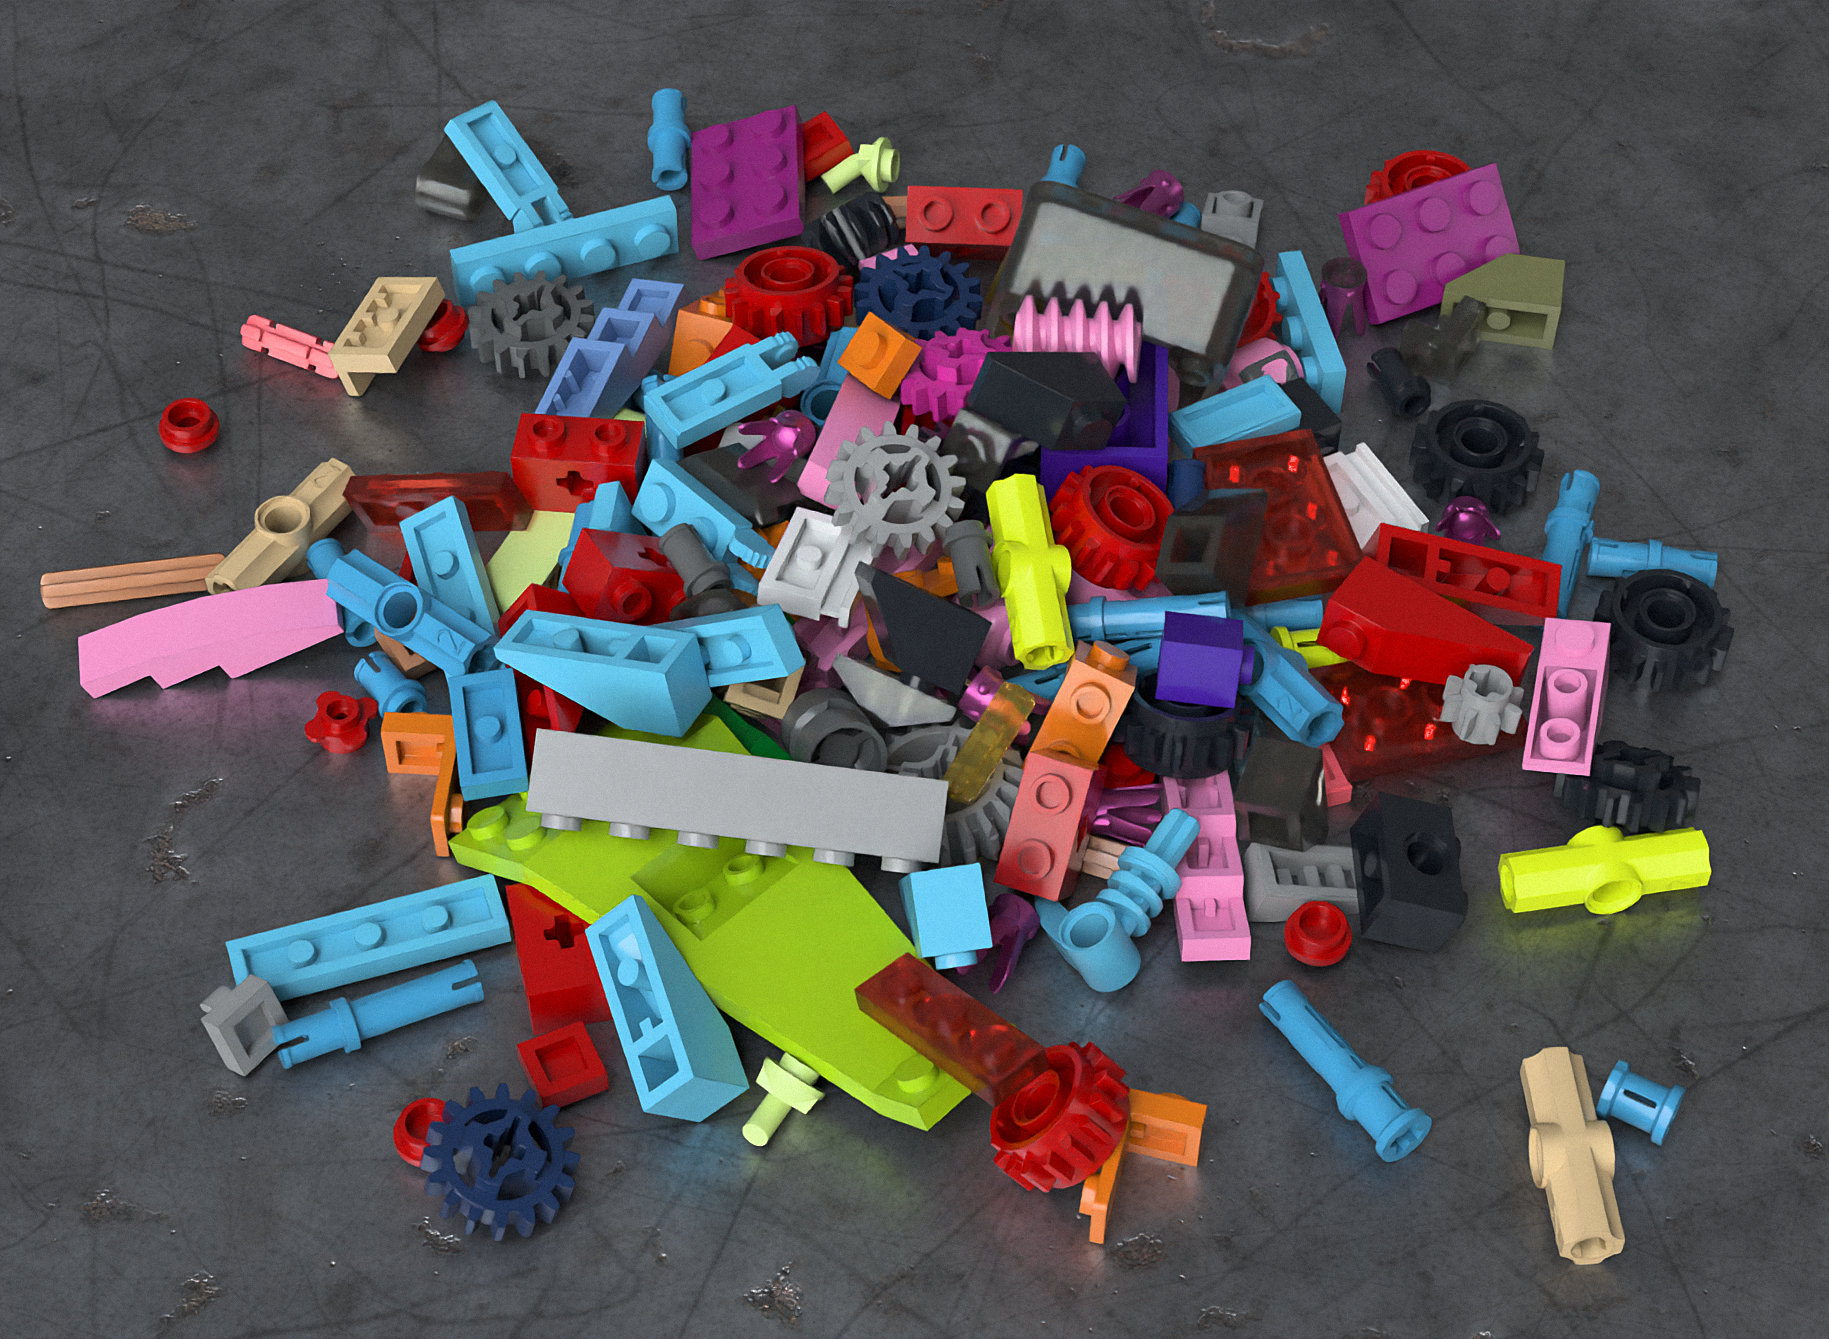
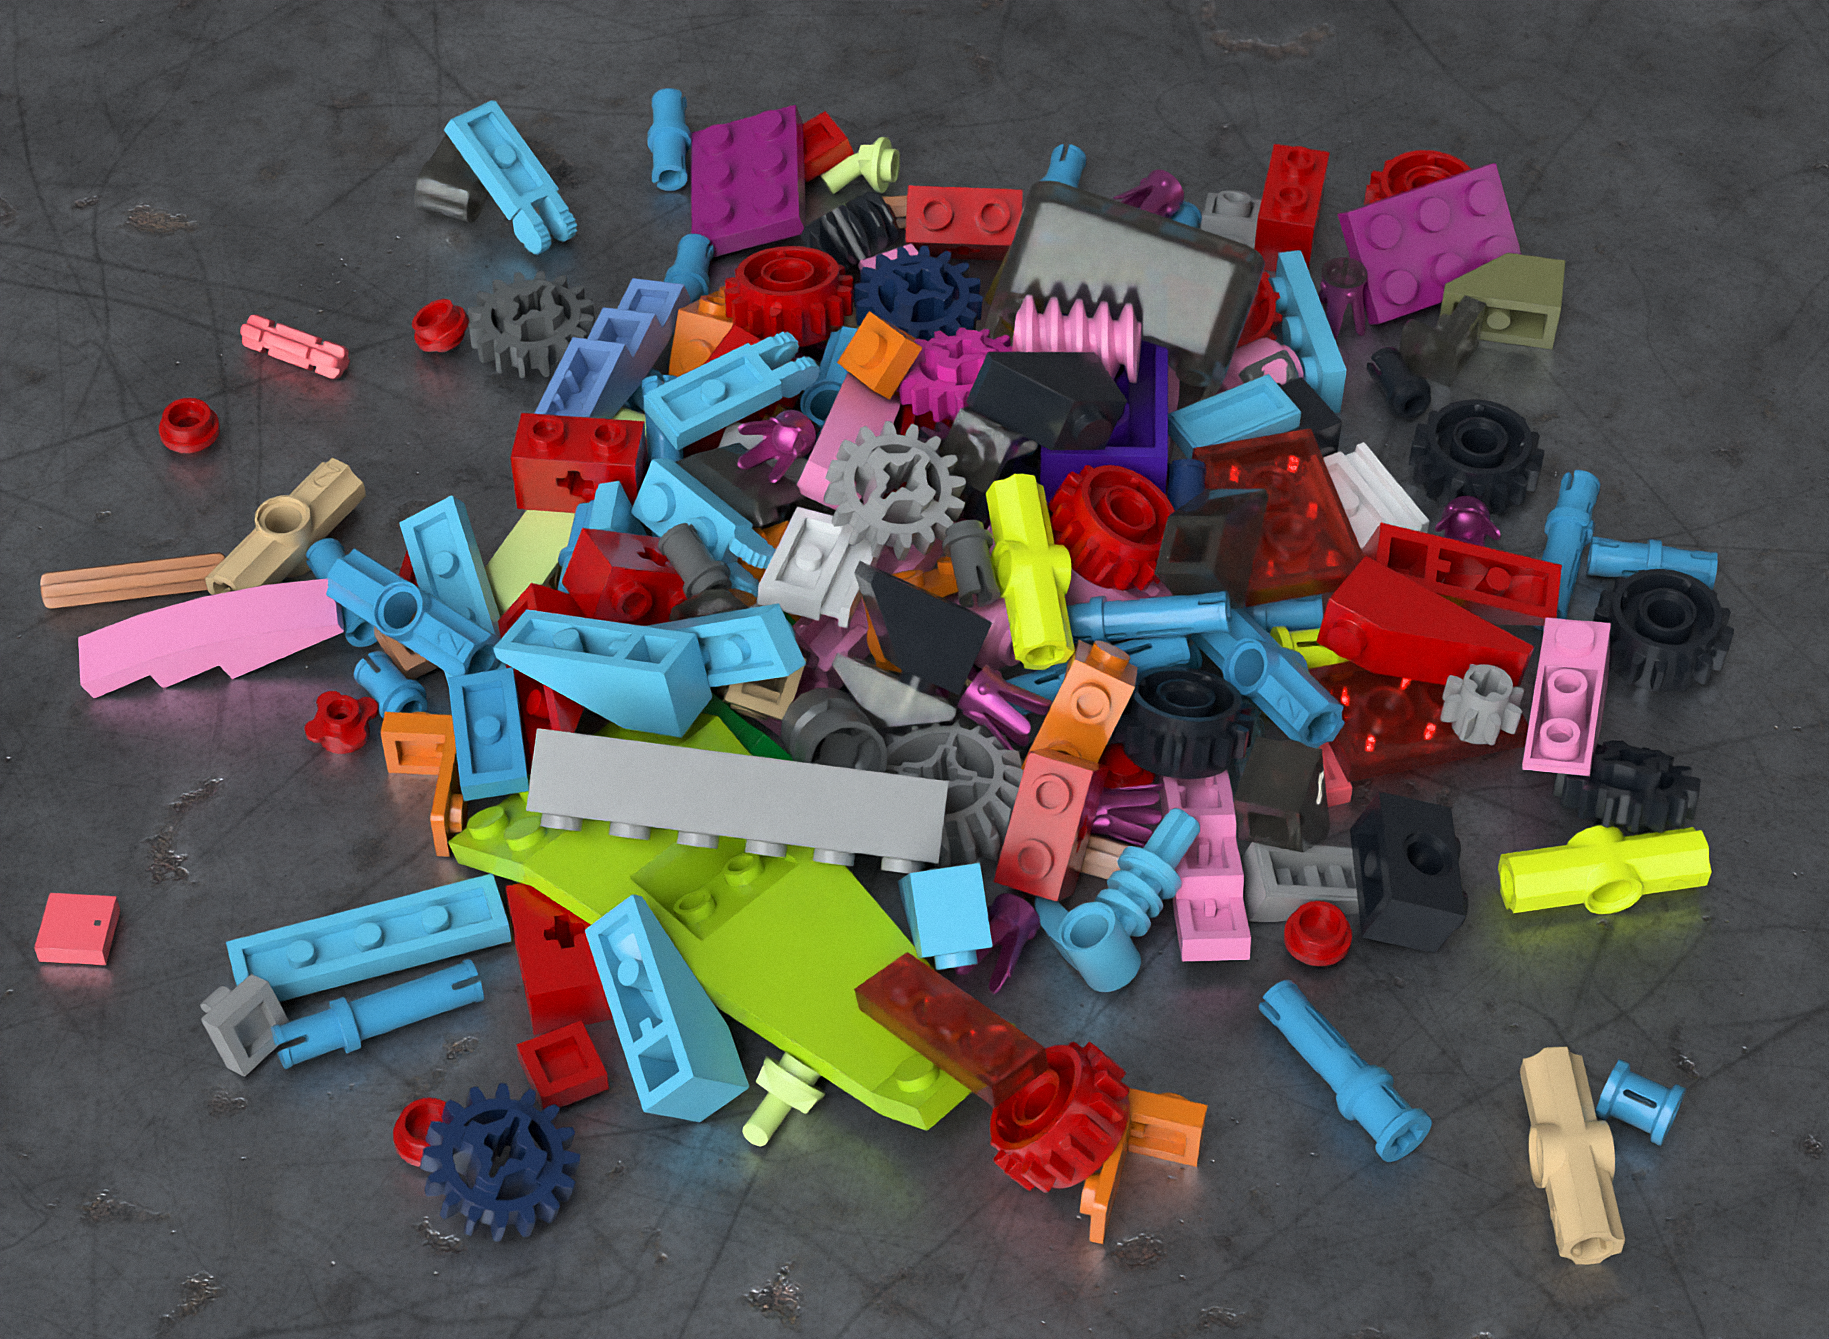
(77, 928): none -> coral tile
(384, 329): tan bracket -> none
(489, 498): clear red plate -> none
(568, 247): medium azure plate -> none
(692, 265): none -> dark azure pin
(988, 742): clear yellow axle -> none
(1202, 660): dark purple brick -> none
(1291, 203): none -> red brick

